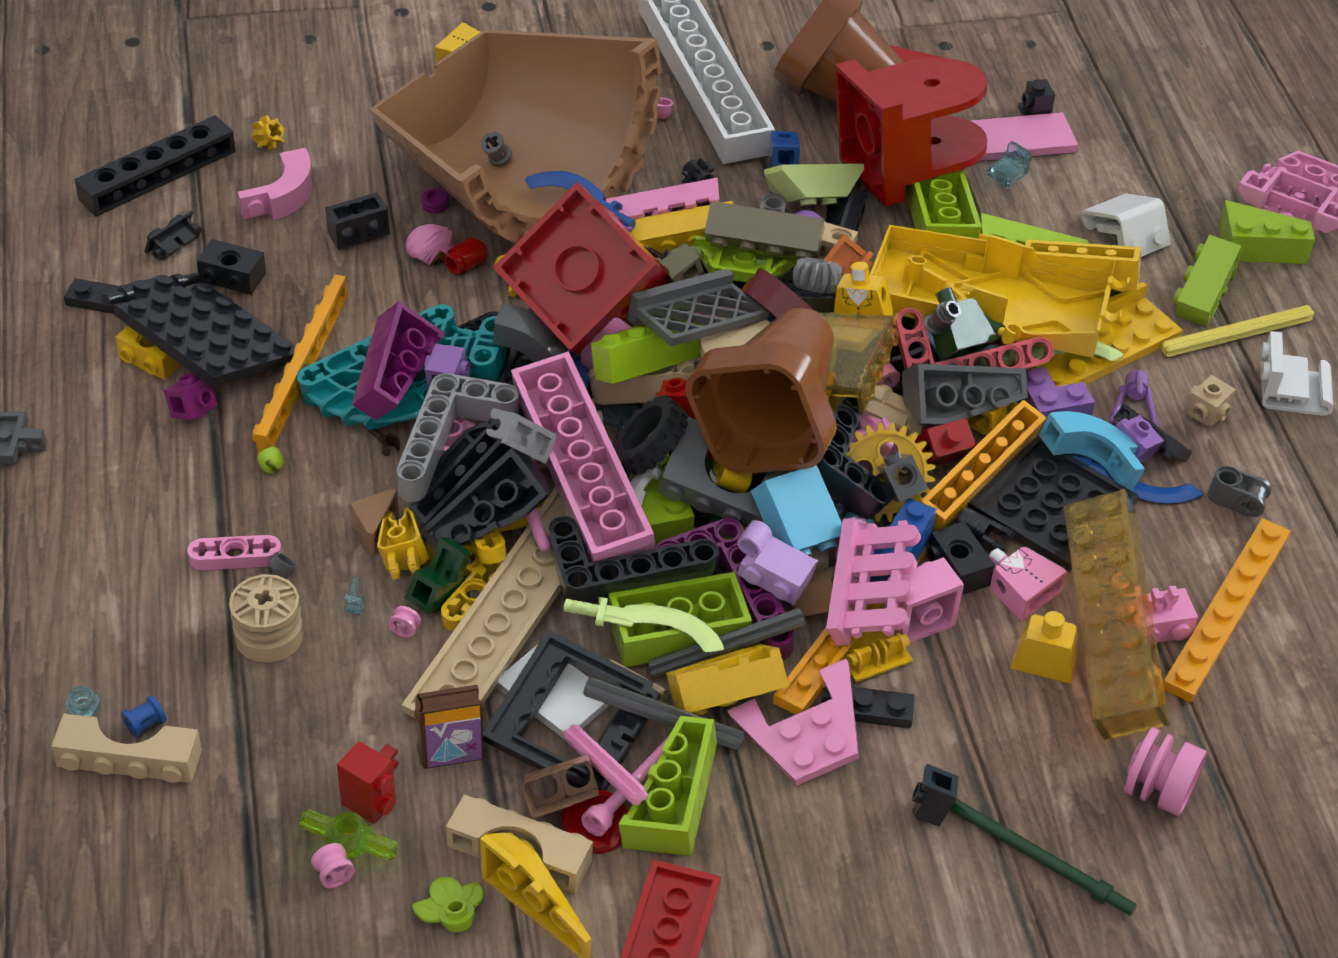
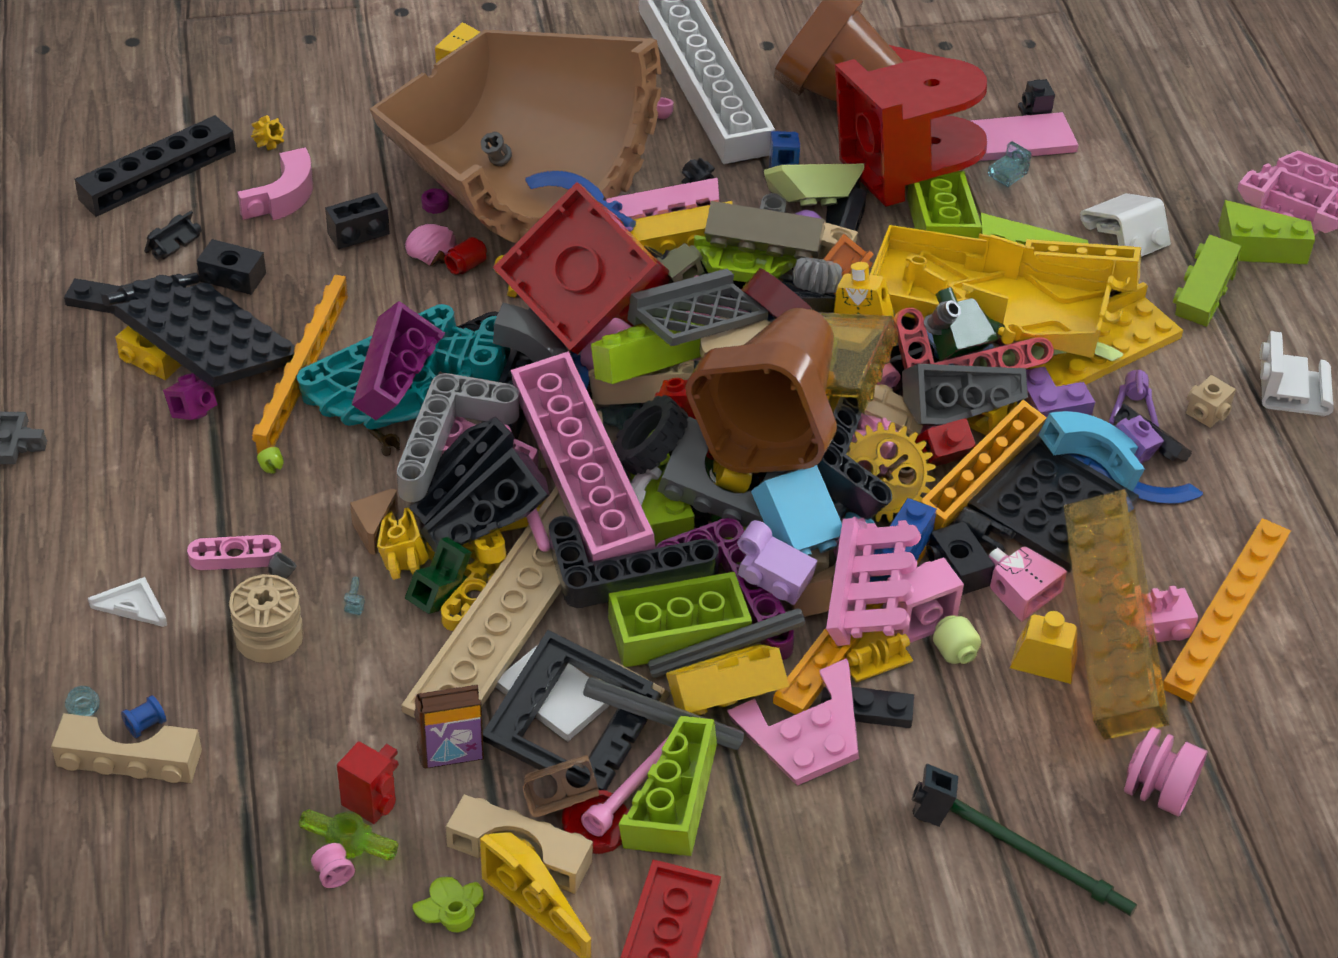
(131, 601): none -> white tile
(404, 621): bright pink bush -> none
(446, 360): medium lavender brick -> none
(522, 435): light grey hinge -> none
(606, 764): bright pink axle -> none
(652, 614): yellowish green sword -> none
(913, 484): dark grey brick -> none
(956, 638): none -> yellowish green head
(1237, 331): light yellow axle -> none
(1237, 489): dark grey piece -> none

